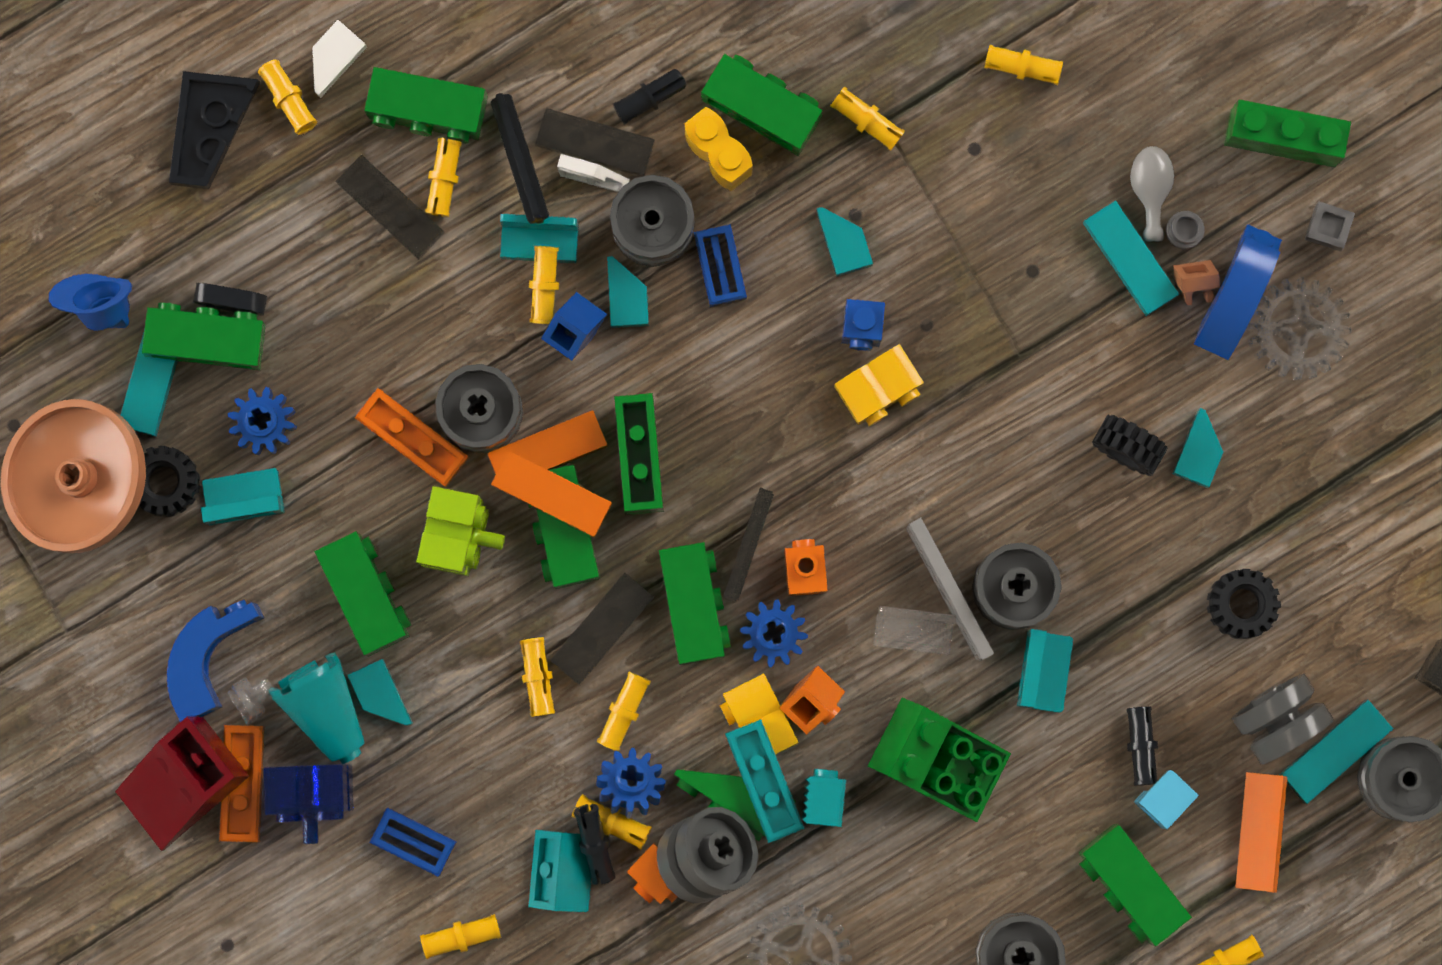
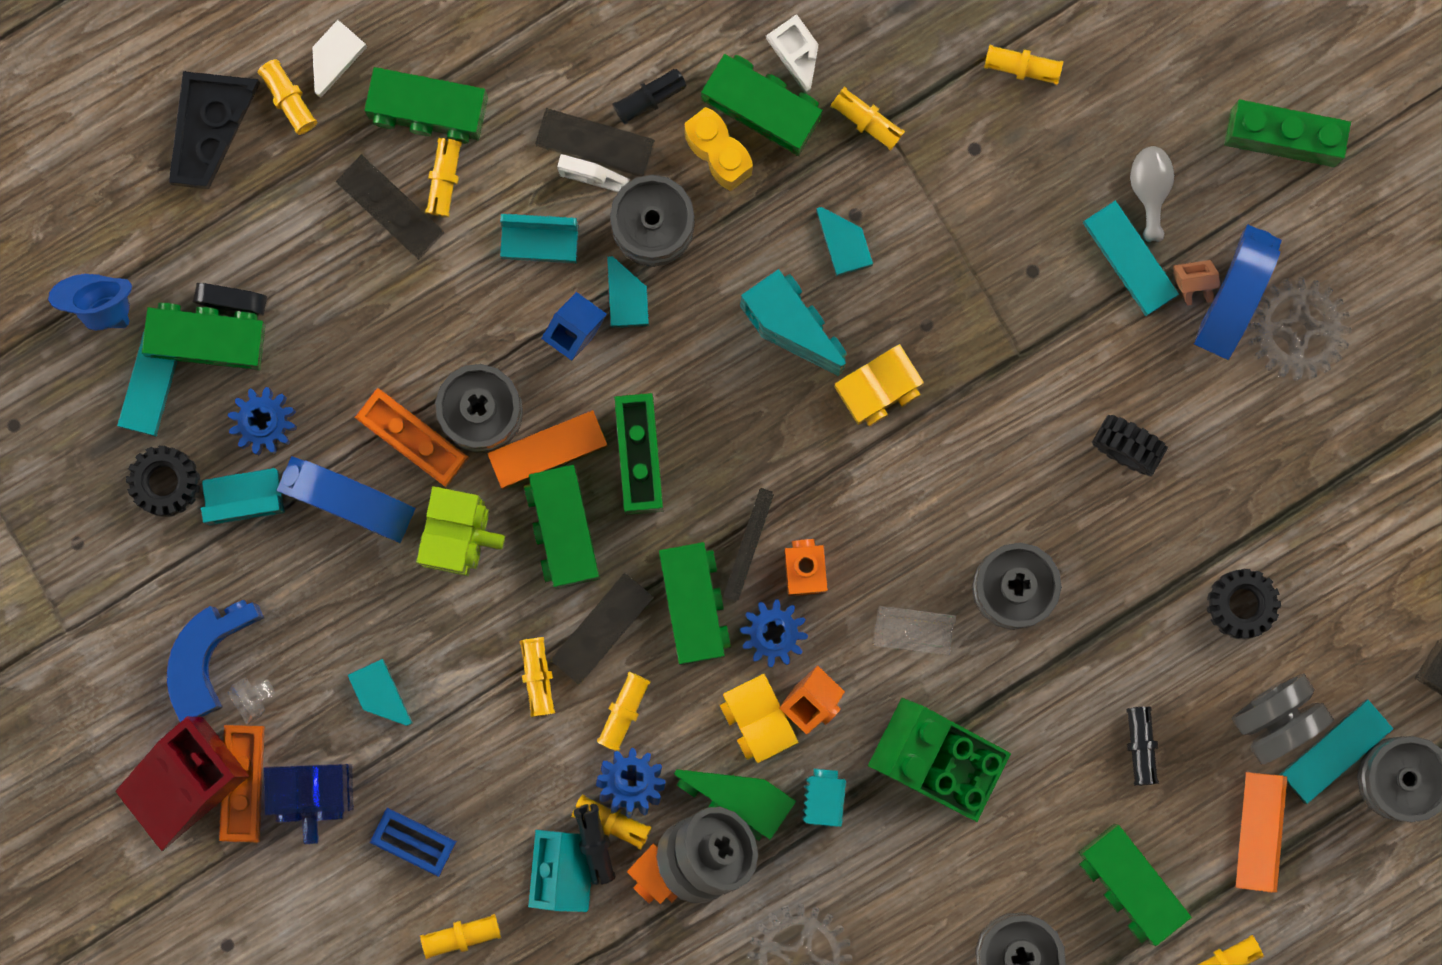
(73, 476): nougat dish -> none
(322, 708): teal cone -> none
(346, 498): none -> blue arch
(363, 593): green brick -> none
(519, 158): black axle -> none
(544, 284): yellow pin -> none
(551, 493): orange tile -> none
(727, 297): blue tile -> none
(764, 781): teal tile -> none
(784, 320): none -> teal slope
(796, 50): none -> white tile
(863, 324): blue brick -> none
(949, 590): light grey tile -> none
(1045, 671): teal panel -> none
(1166, 799): medium azure panel -> none
(1185, 229): flat silver plate -> none
(1200, 452): teal tile -> none
(1329, 226): flat silver plate -> none

